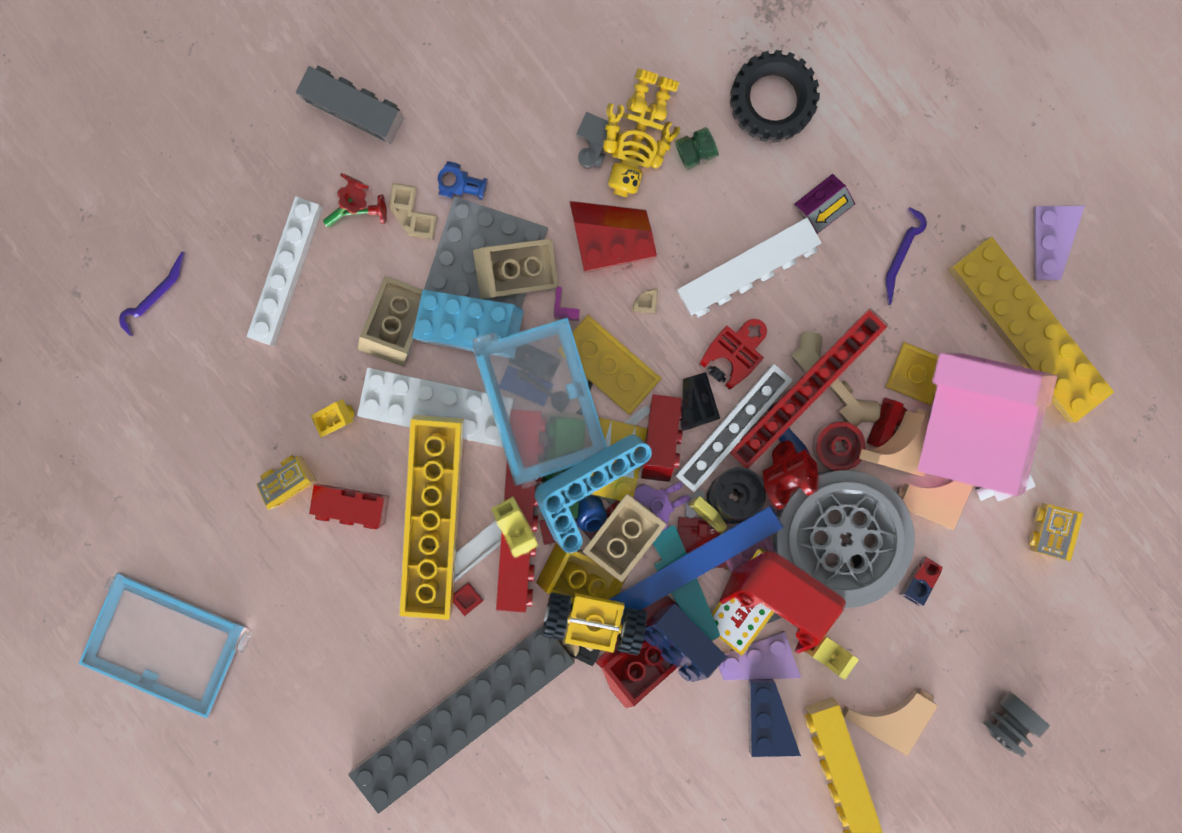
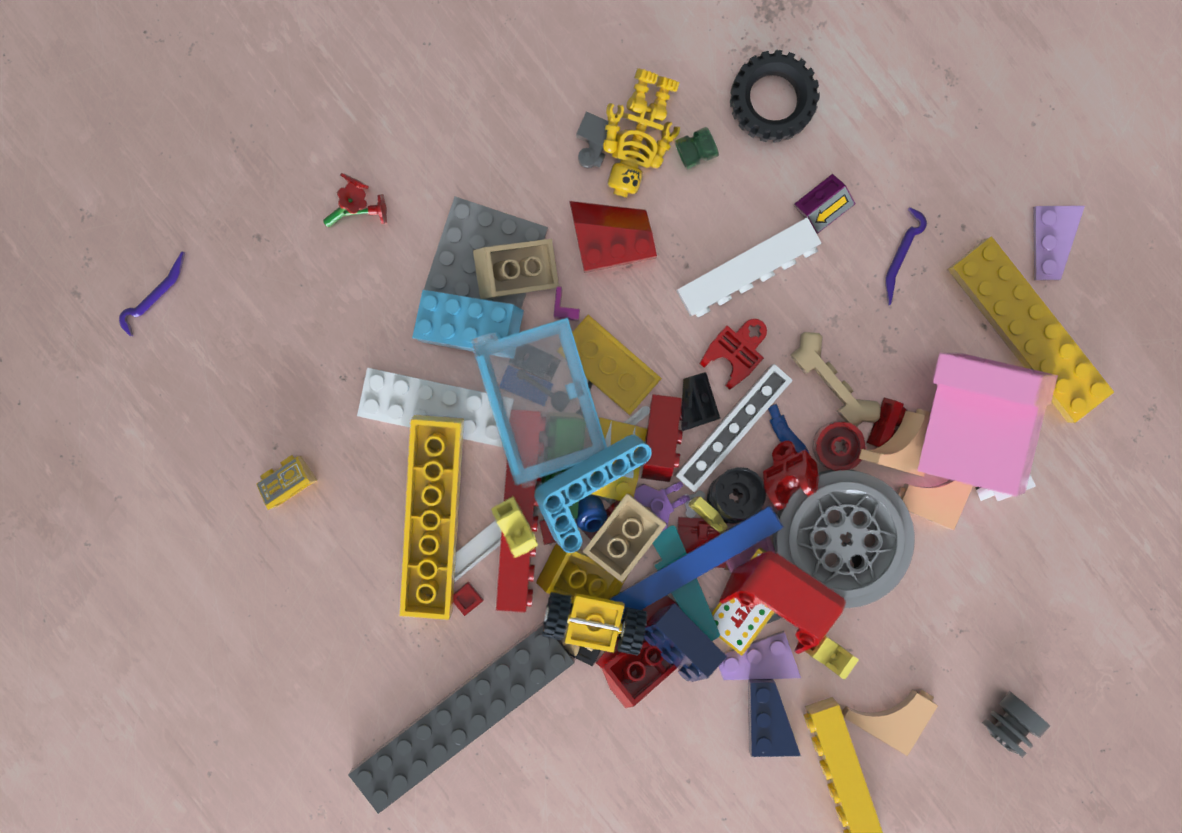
(163, 644): clear door -> none
(284, 271): white brick -> none
(332, 417): yellow tile -> none
(349, 104): dark grey brick -> none
(349, 506): red wedge -> none
(391, 322): tan slope -> none
(402, 206): tan tile -> none
(462, 182): blue connector -> none
(646, 302): tan tile -> none
(717, 374): black piece -> none
(809, 388): red brick -> none
(914, 374): yellow tile -> none
(922, 581): leg -> none
(1055, 531): yellow slope -> none

